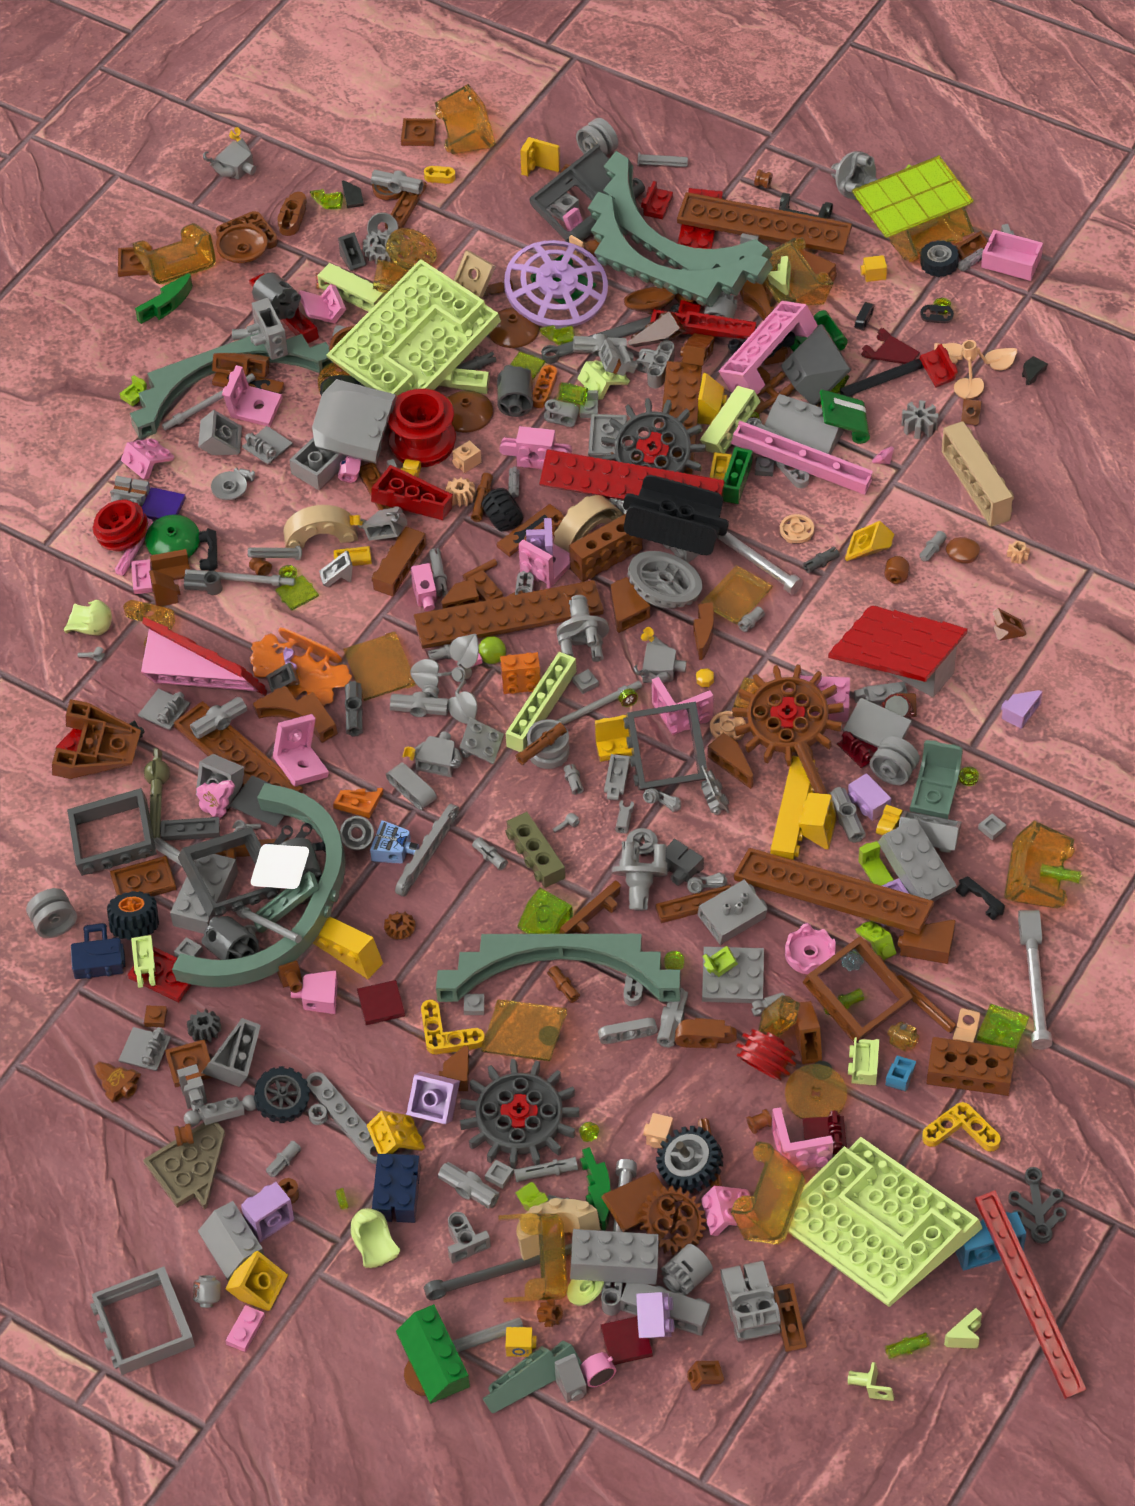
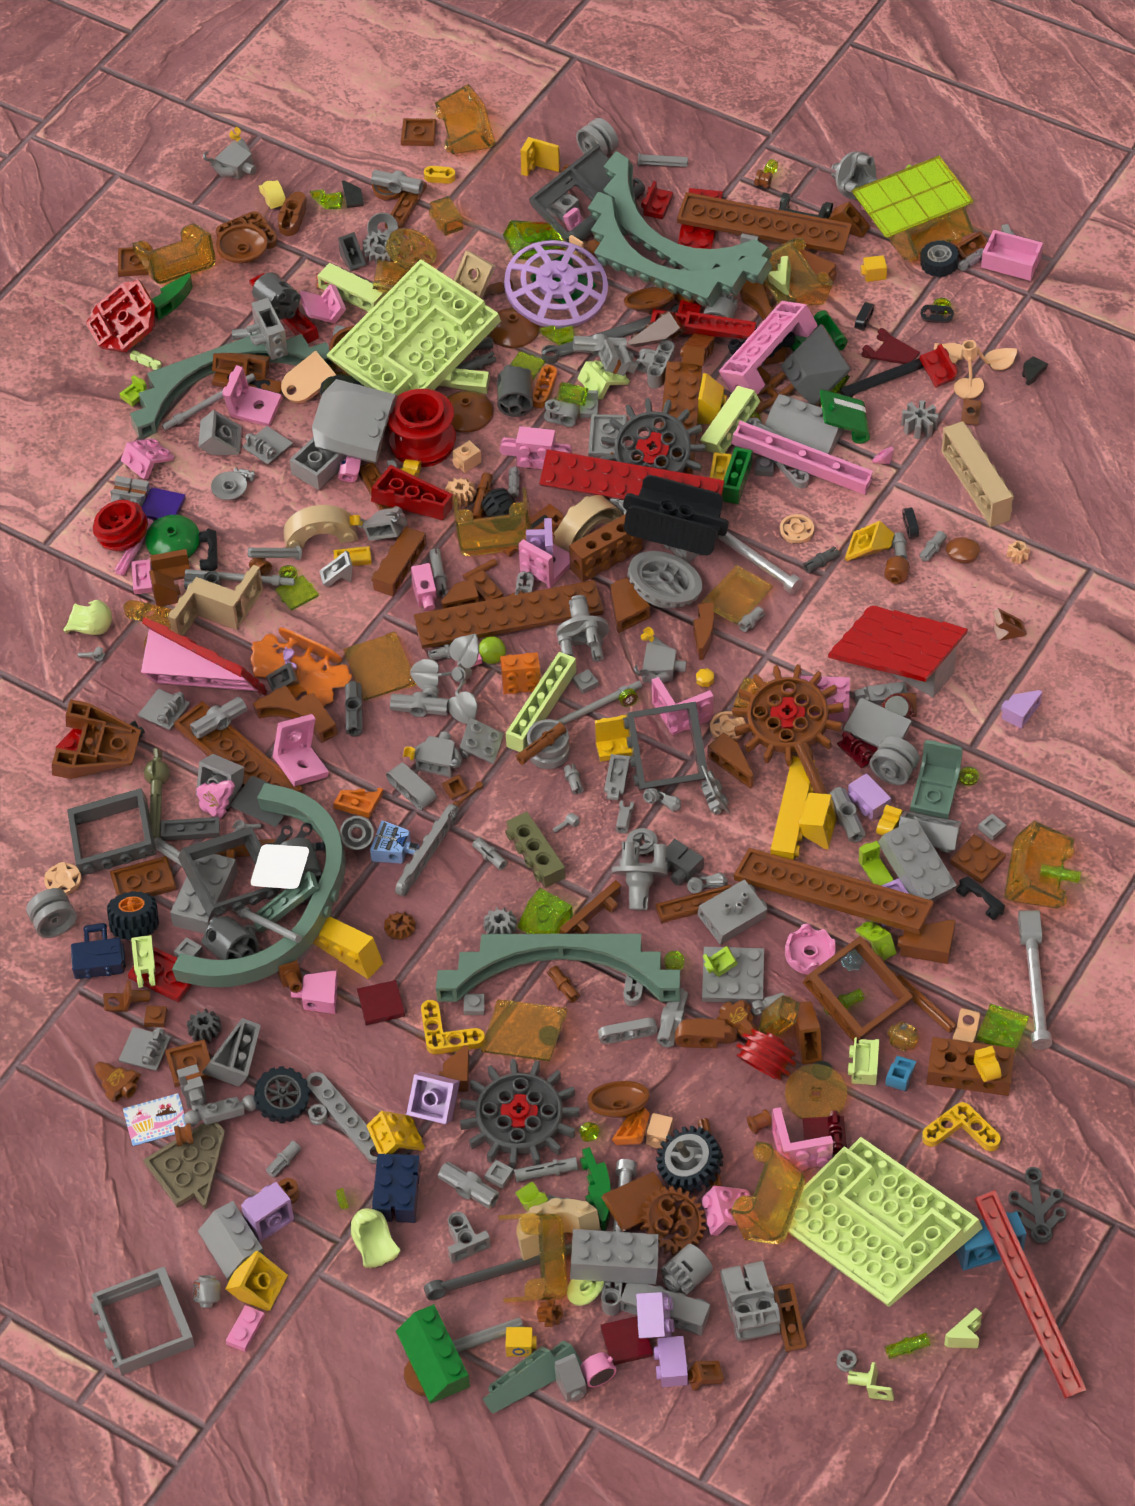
(63, 877): none -> light nougat wheel
(122, 317): none -> red piece
(125, 998): none -> dark orange bracket
(145, 360): none -> yellowish green axle
(154, 1119): none -> sticker
(216, 602): none -> tan bracket
(273, 193): none -> light yellow brick
(306, 378): none -> light nougat tile
(446, 215): none -> clear yellow brick
(454, 787): none -> dark orange slope
(478, 786): none -> dark orange hinge
(486, 343): none -> dark grey pin
(492, 533): none -> clear yellow windscreen
(500, 922): none -> light grey gear
(524, 233): none -> clear neon green slope
(618, 1099): none -> dark orange dish
(632, 1129): none -> orange wing
(672, 1361): none -> lavender brick
(737, 1016): none -> dark orange rock
(771, 166): none -> clear neon green tile
(842, 1365): none -> light grey bush
(849, 214): none -> dark orange slope
(899, 545): none -> light grey pin
(910, 522): none -> black beam
(977, 858): none -> dark orange plate
(987, 1064): none -> yellow leg

